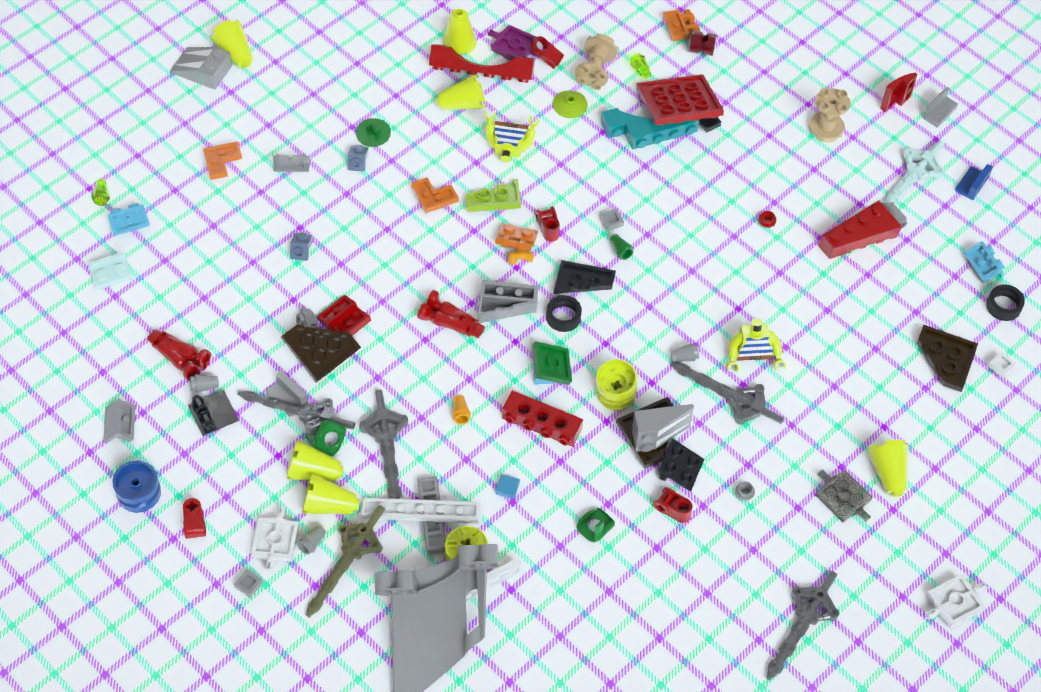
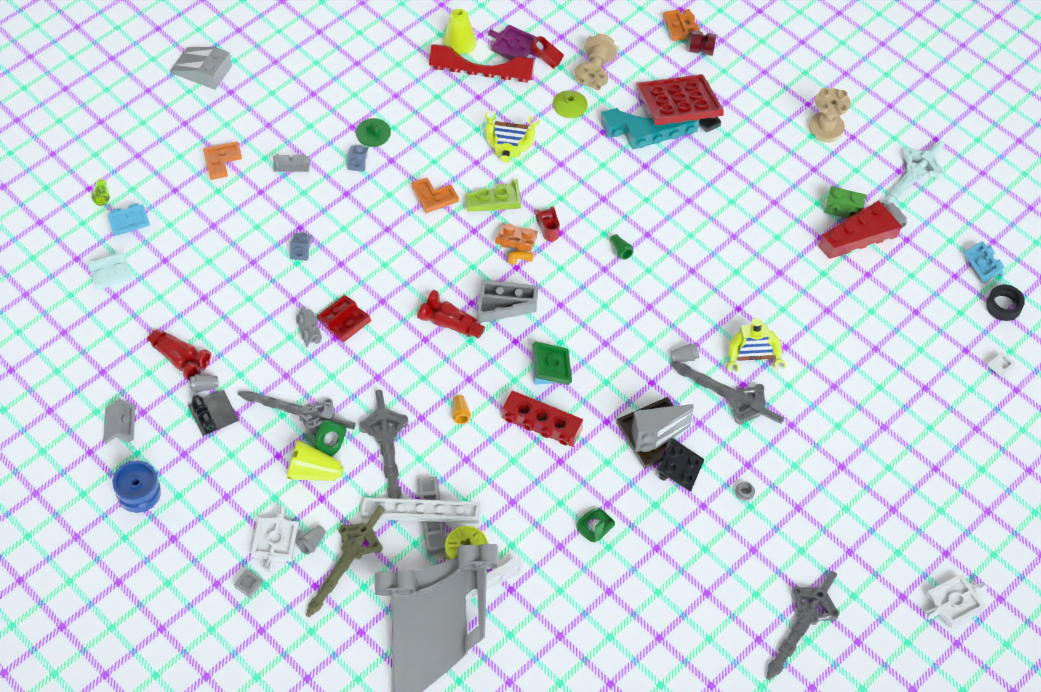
(194, 522): red piece -> none
(232, 38): neon yellow cone -> none
(287, 391): light grey panel -> none
(319, 348): dark brown plate -> none
(328, 498): neon yellow cone -> none
(463, 95): neon yellow cone -> none
(507, 486): dark azure tile -> none
(563, 301): black tyre -> none
(582, 278): black wing -> none
(611, 219): light grey plate -> none
(612, 376): neon yellow wheel -> none
(640, 65): clear neon green cone -> none
(671, 503): red piece -> none
(767, 215): red plate -> none
(843, 496): clear smoke plate -> none
(844, 202): none -> bright green brick
(891, 465): neon yellow cone -> none
(898, 91): red slope -> none
(940, 108): light grey panel -> none
(947, 355): dark brown plate -> none
(973, 181): blue panel -> none

